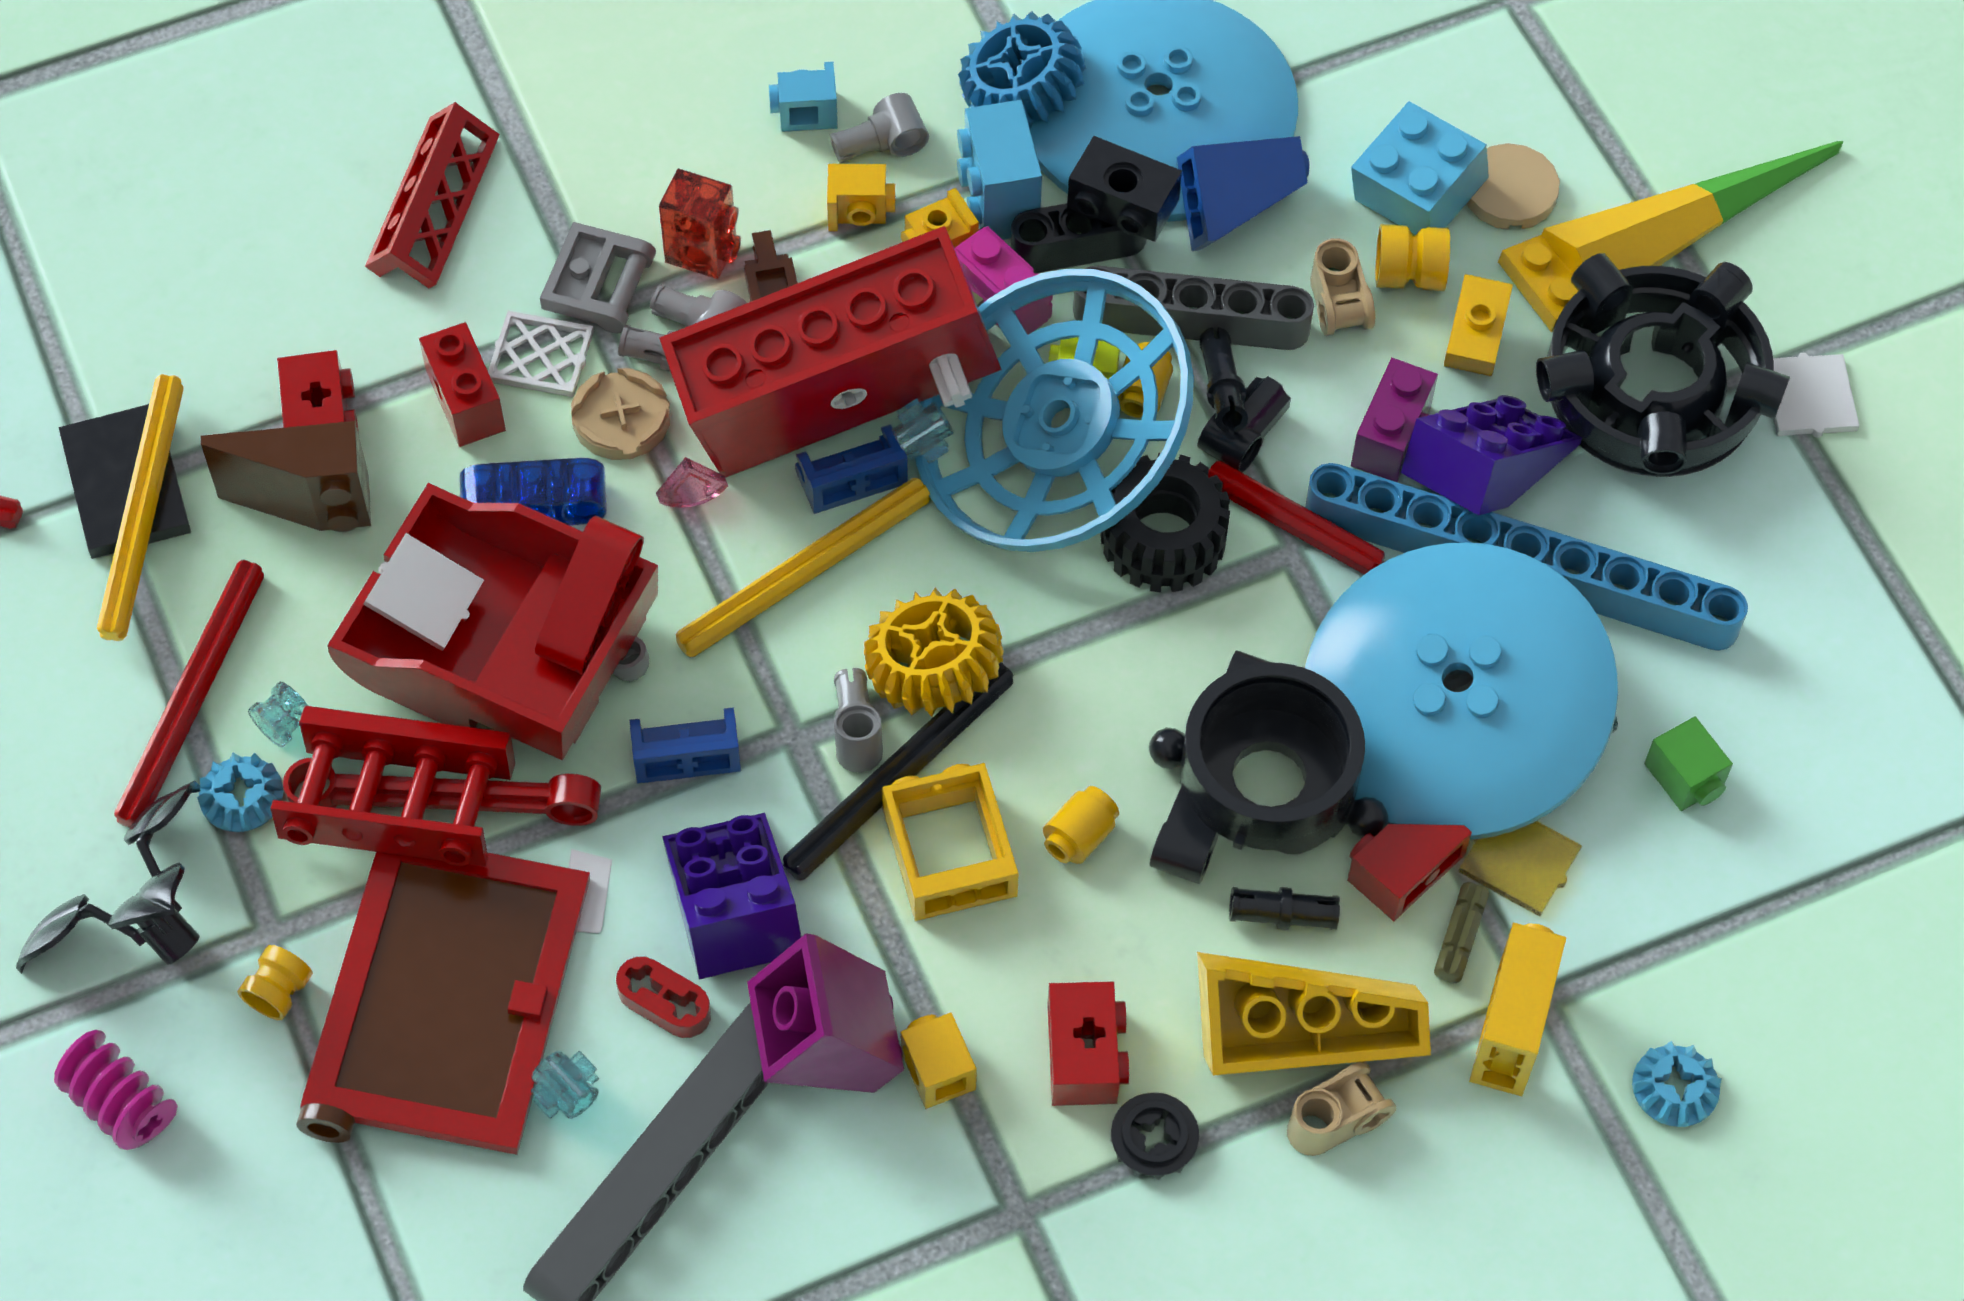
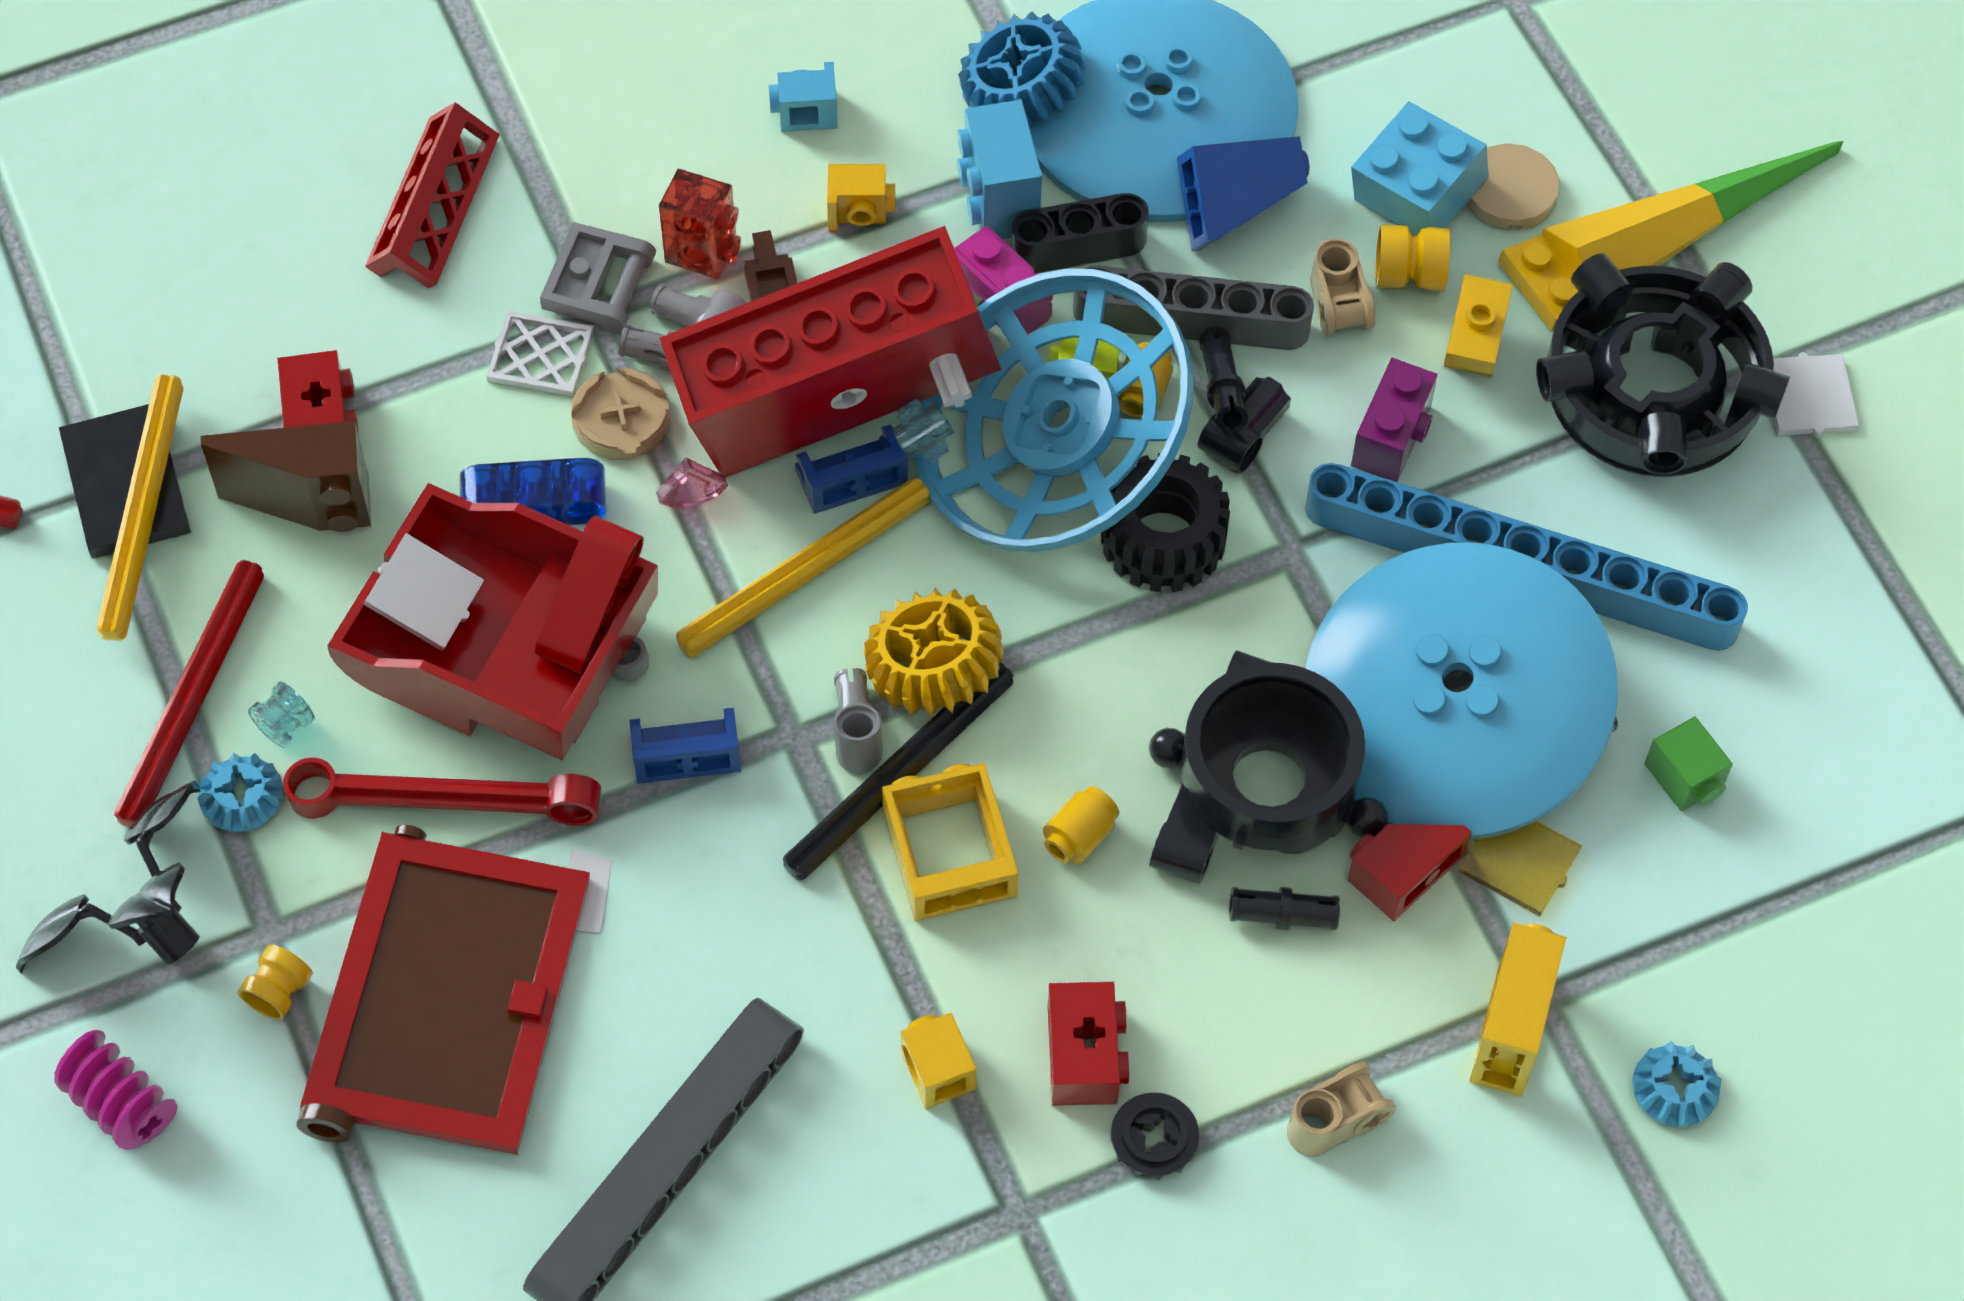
(400, 742): red fence -> none
(462, 384): red brick -> none
(564, 1084): clear light blue gear -> none
(657, 1006): red beam -> none
(732, 894): dark purple slope -> none
(824, 1019): magenta slope -> none
(892, 127): light grey pin -> none
(947, 212): yellow brick -> none
(1107, 171): black brick -> none
(1297, 519): red axle -> none
(1303, 1017): yellow wedge -> none
(1461, 932): olive axle -> none
(1486, 452): dark purple slope -> none

